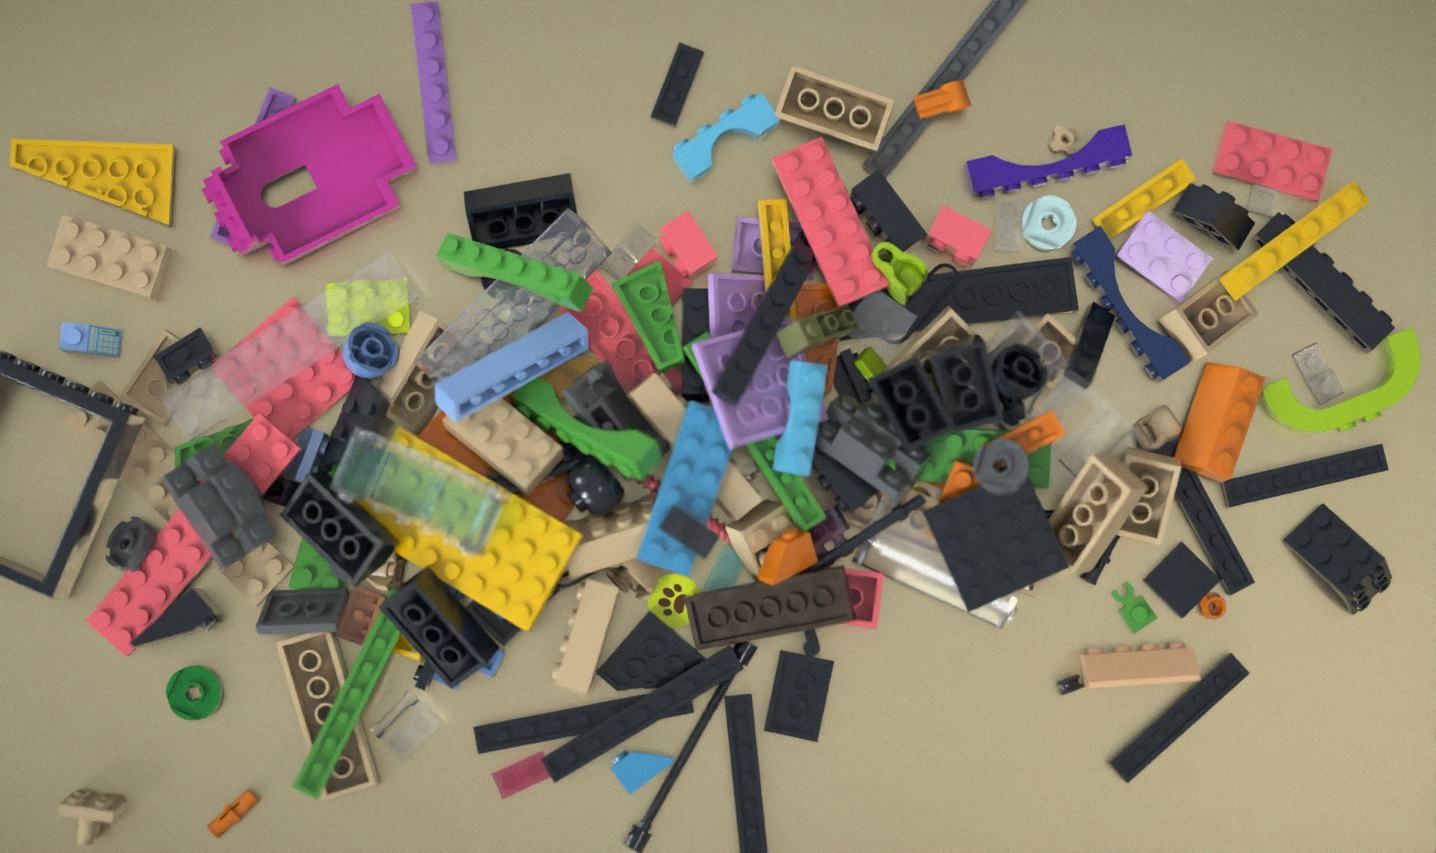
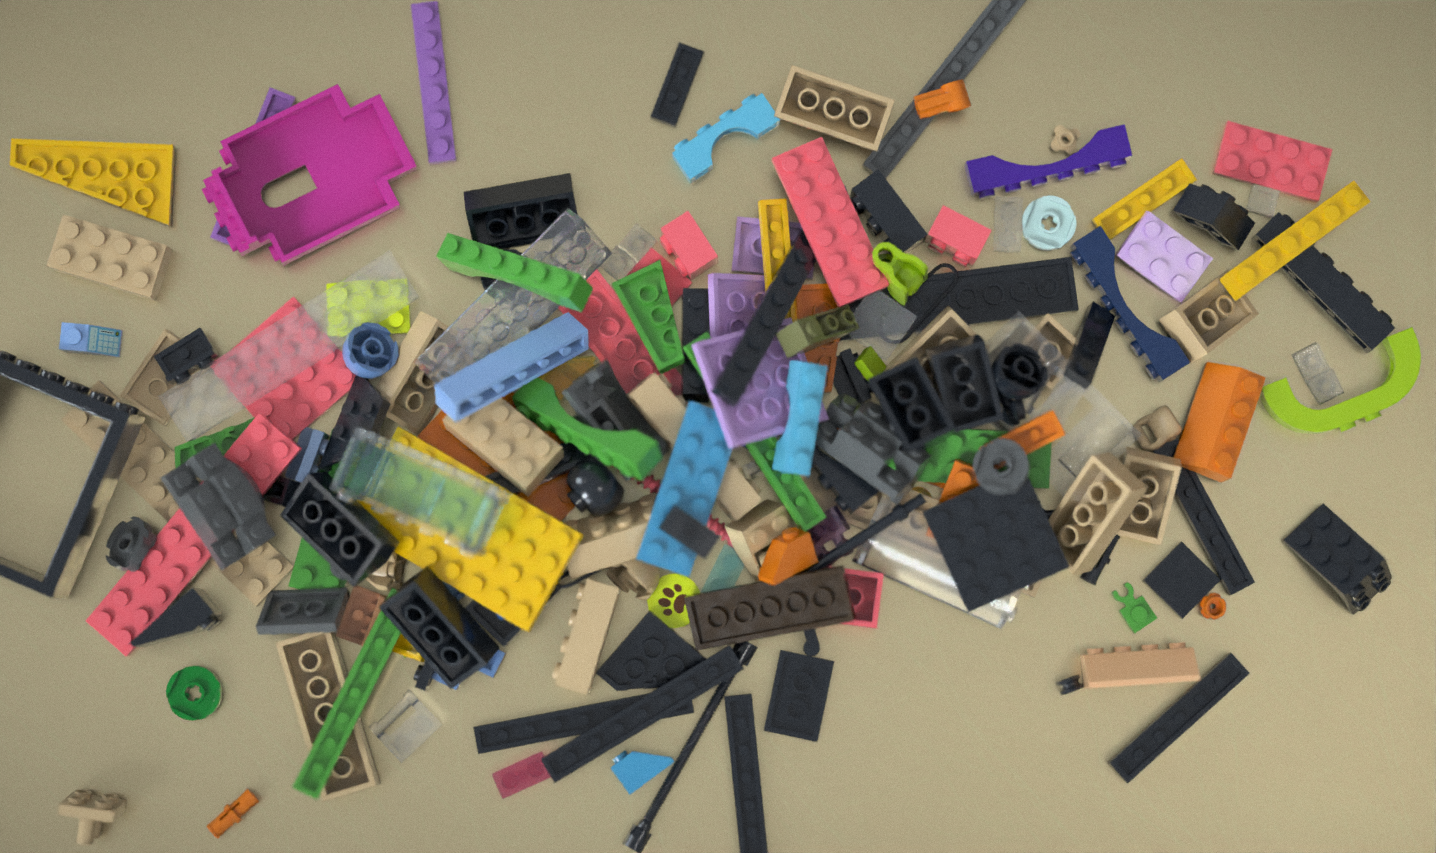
(1305, 475): black plate -> none

